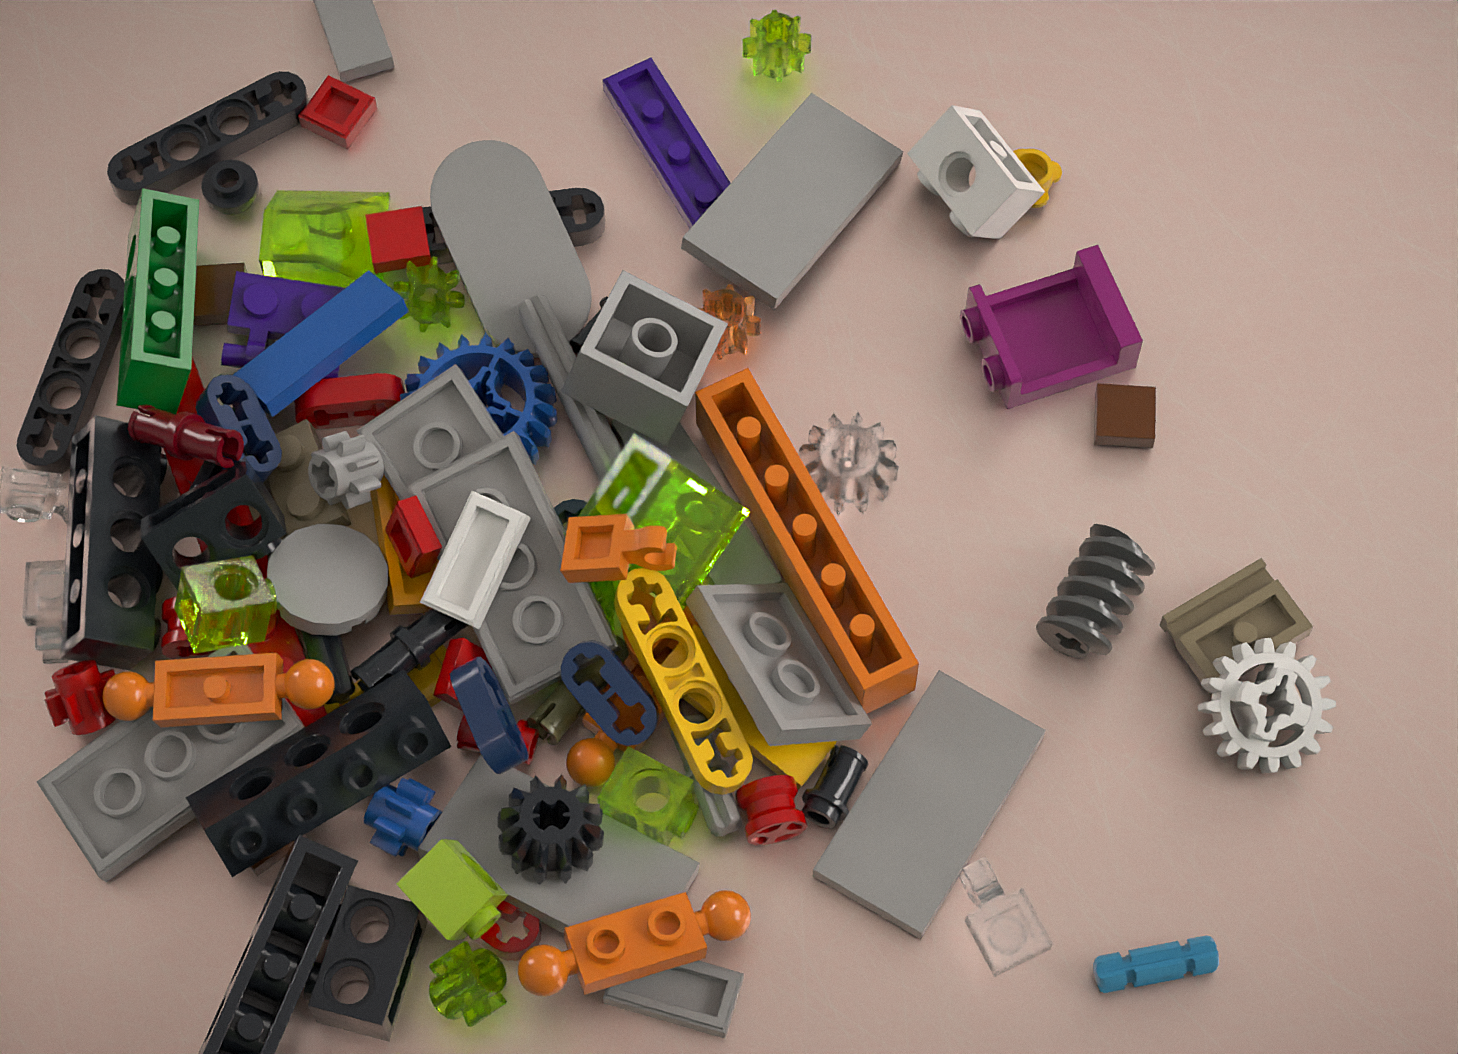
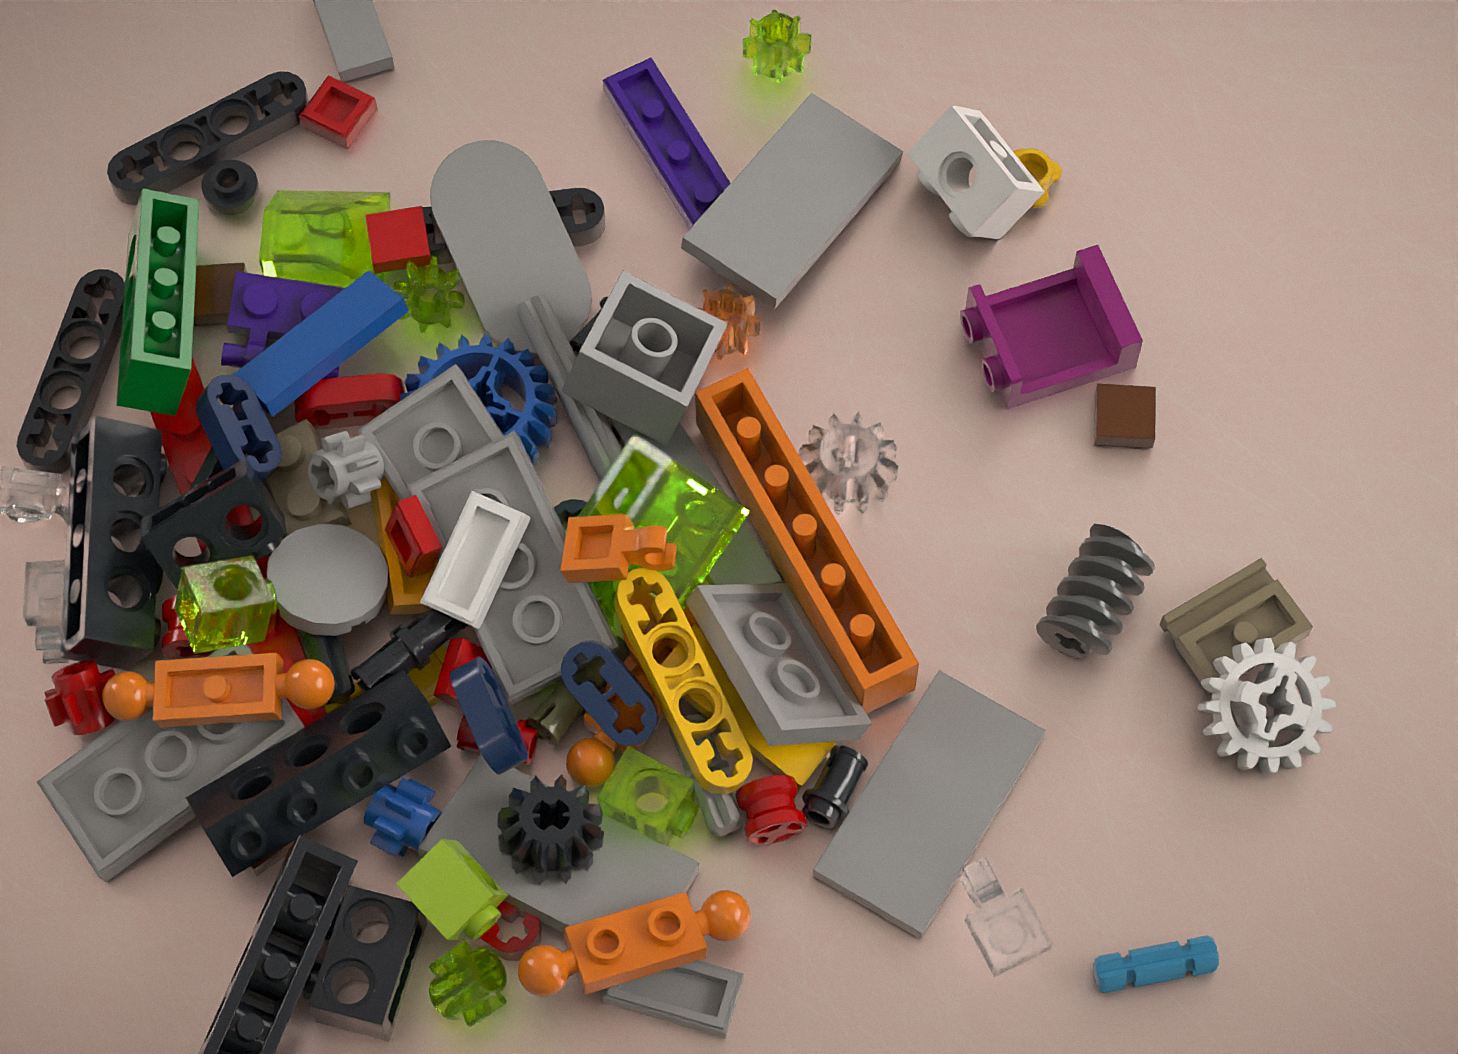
(186, 436): dark red pin -> none

